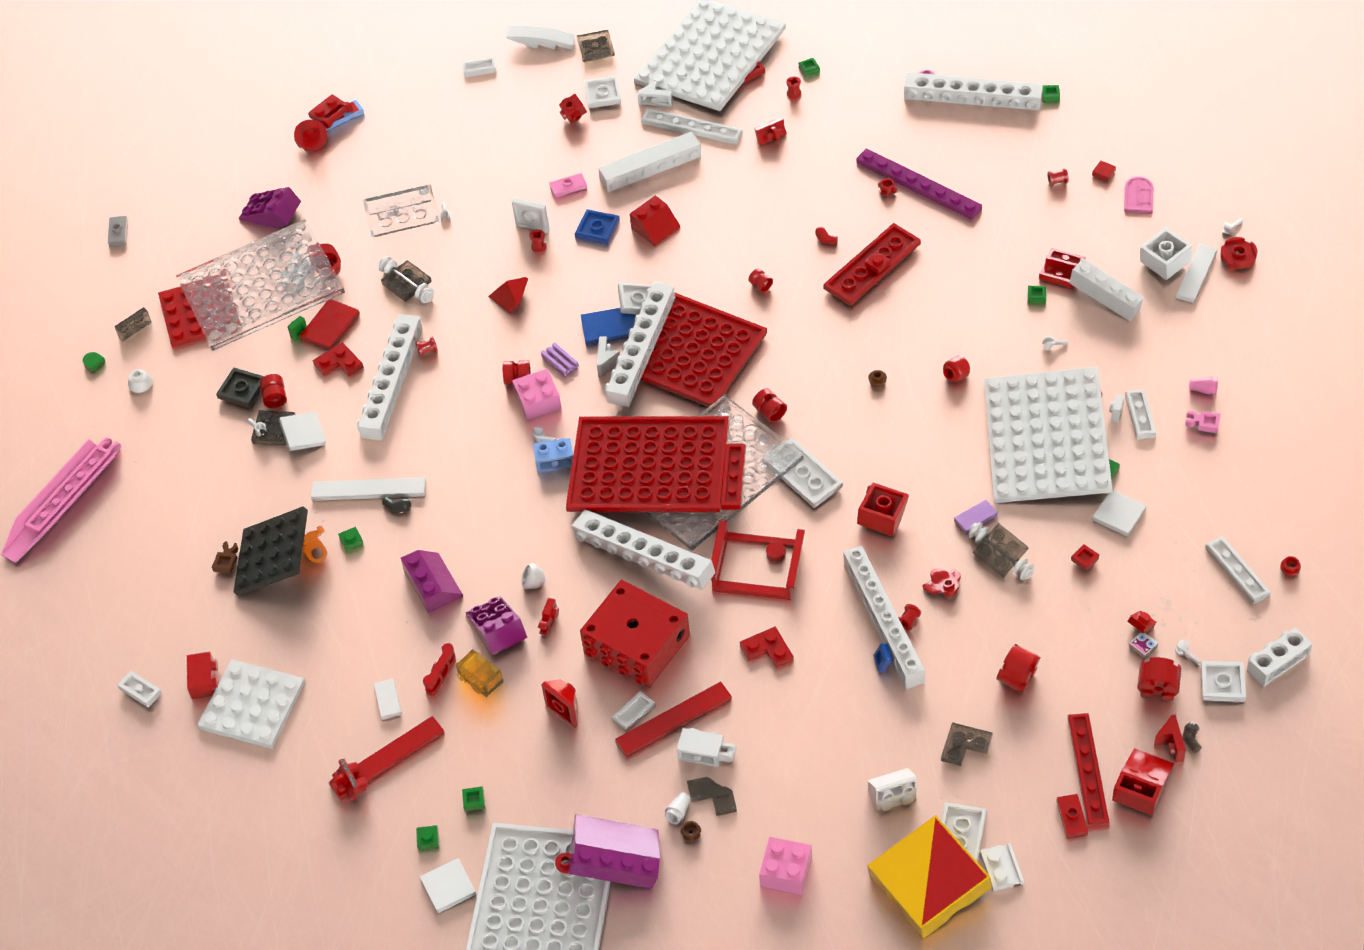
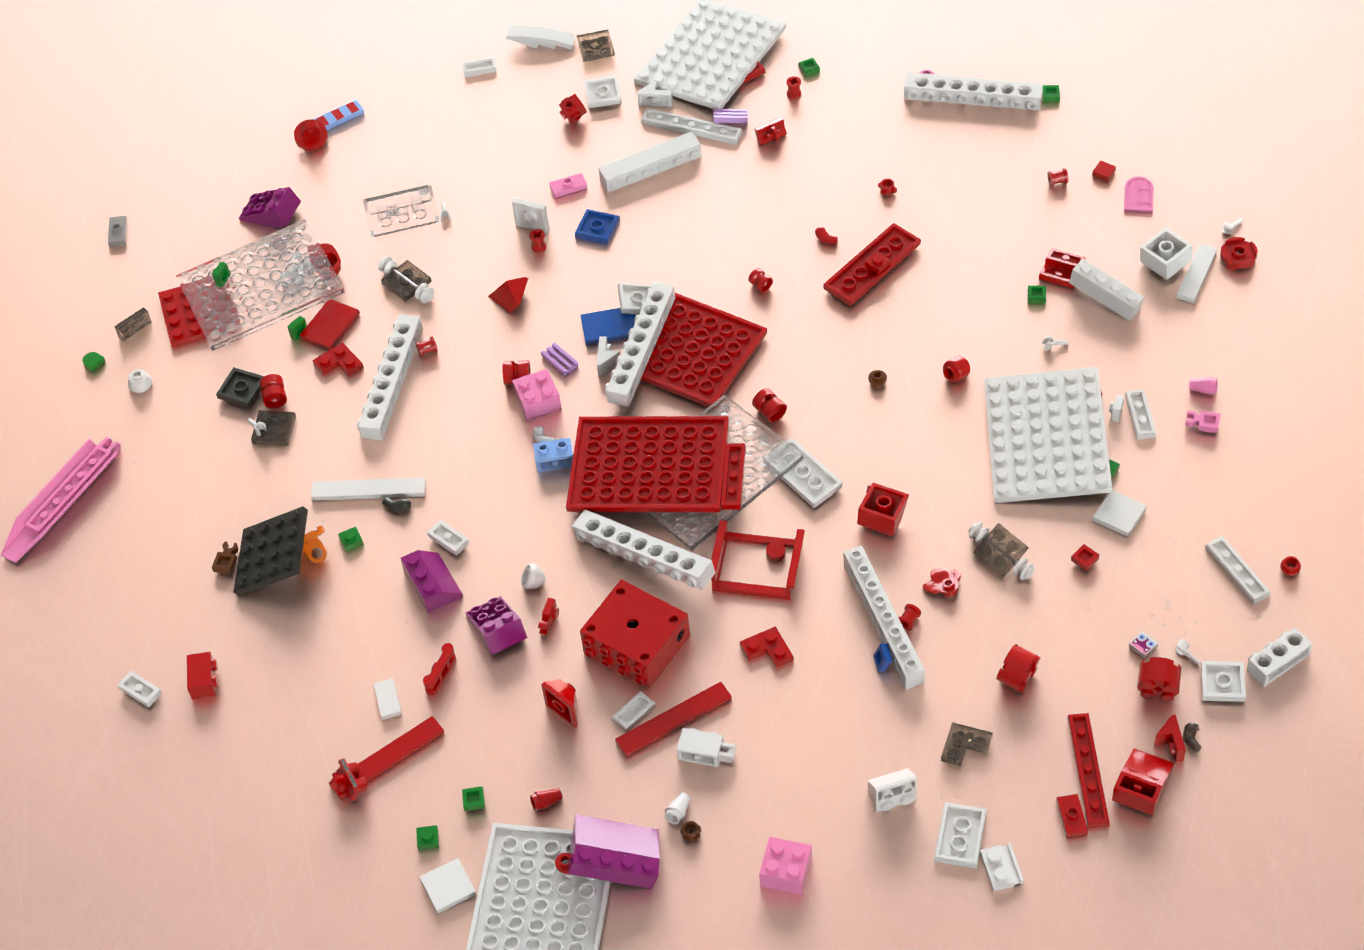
(221, 274): none -> green plate
(251, 703): white plate -> none
(302, 431): white tile -> none
(330, 110): red plate -> none
(448, 537): none -> white plate
(479, 673): clear yellow brick -> none
(545, 798): none -> red cone
(654, 220): red slope -> none
(706, 788): clear smoke tile -> none
(730, 115): none -> lavender tile
(919, 183): magenta plate -> none
(929, 876): yellow tile -> none
(981, 512): lavender tile -> none
(1142, 621): red plate -> none

